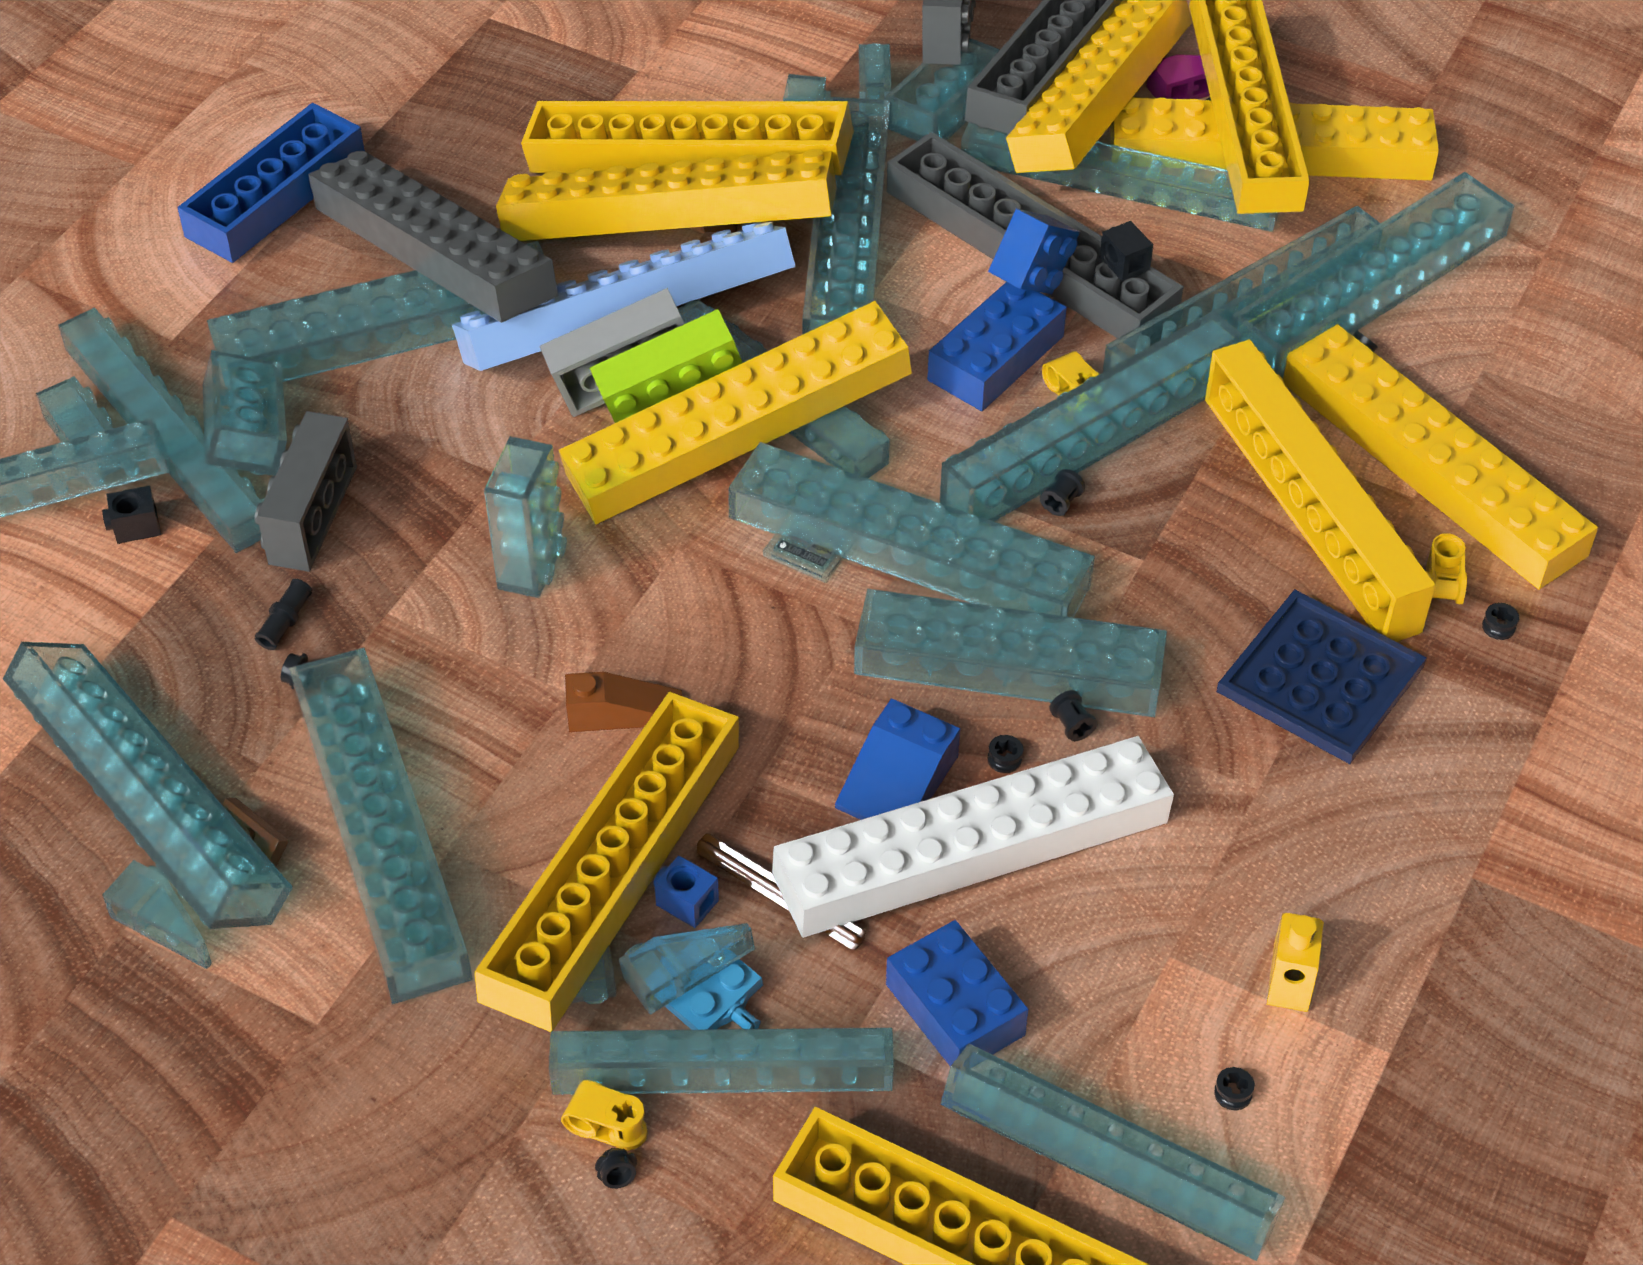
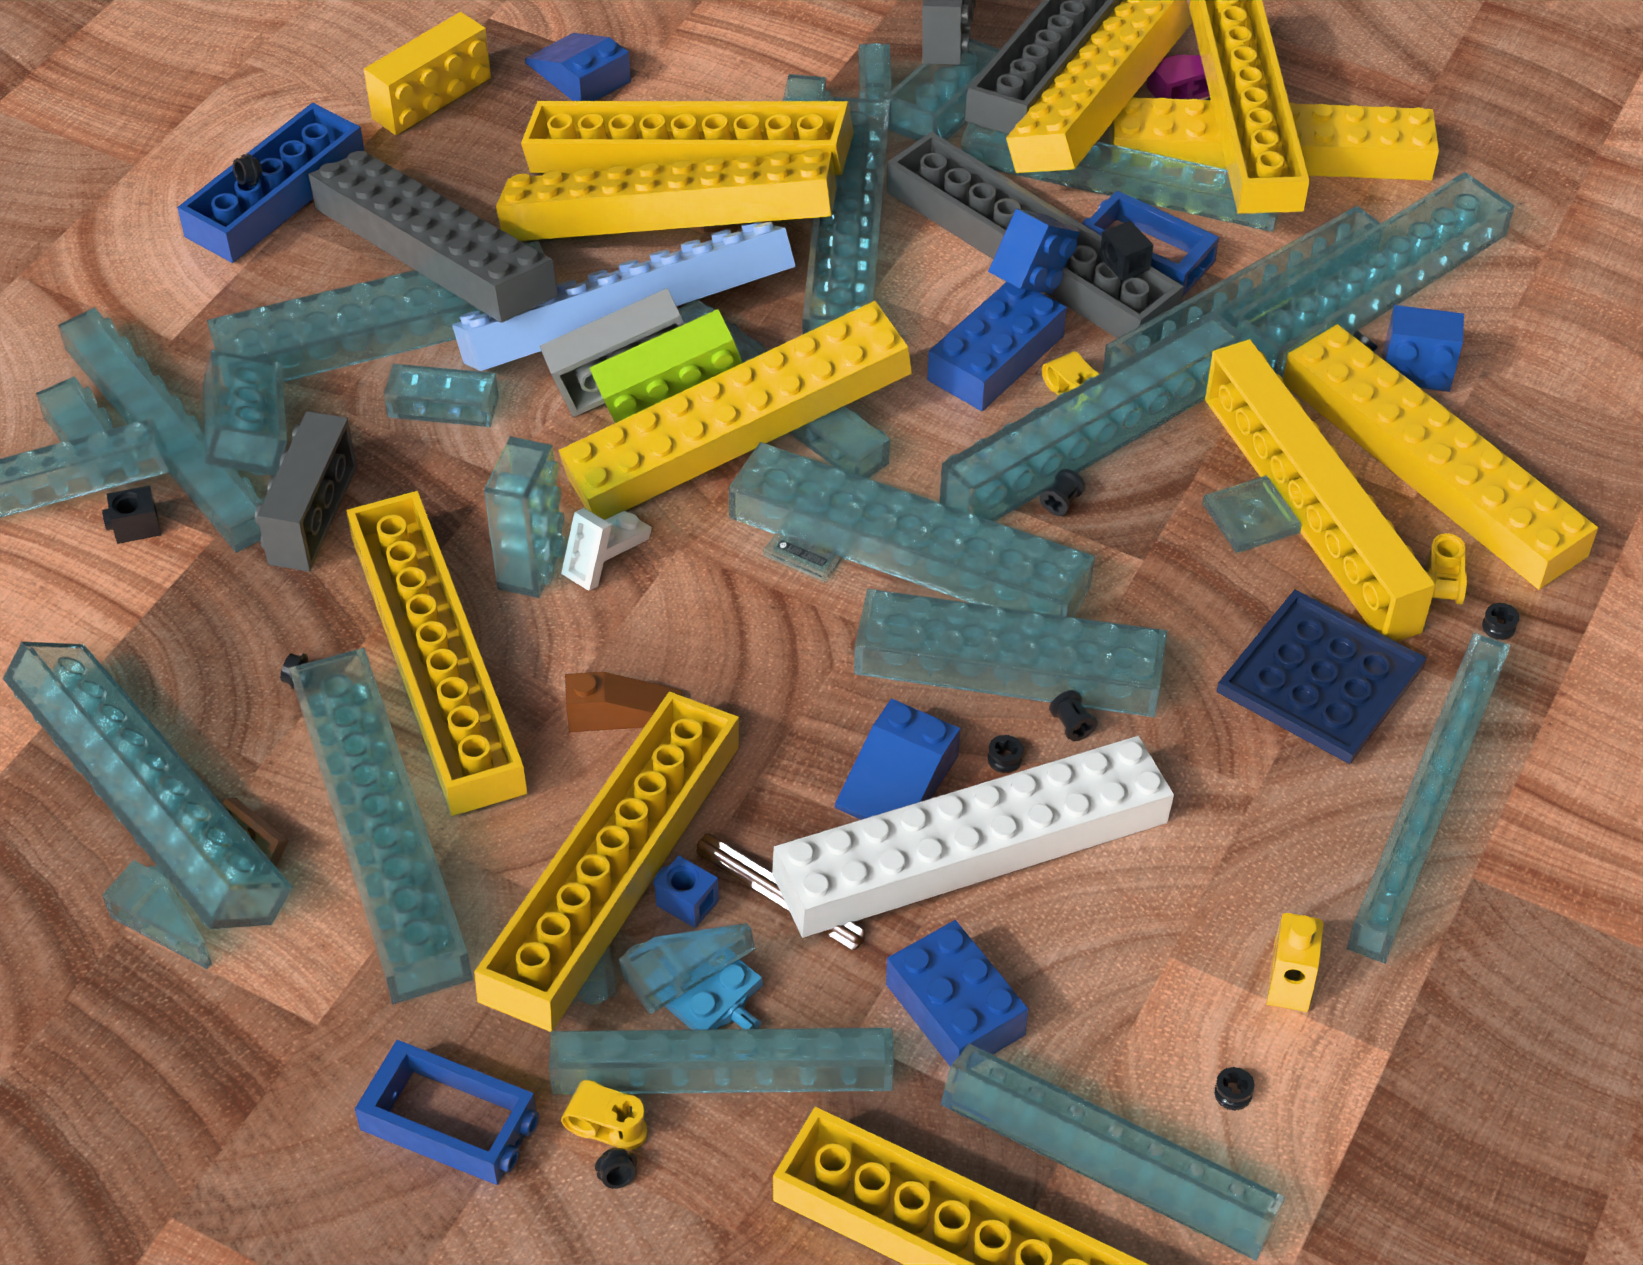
(247, 170): none -> black plate
(283, 614): black pin -> none
(391, 1078): none -> blue window
(427, 73): none -> yellow brick
(436, 654): none -> yellow brick
(441, 395): none -> clear light blue brick
(583, 66): none -> blue slope
(597, 540): none -> white bracket
(1195, 241): none -> blue window
(1251, 514): none -> clear light blue tile
(1424, 345): none -> blue brick
(1427, 799): none -> clear light blue brick

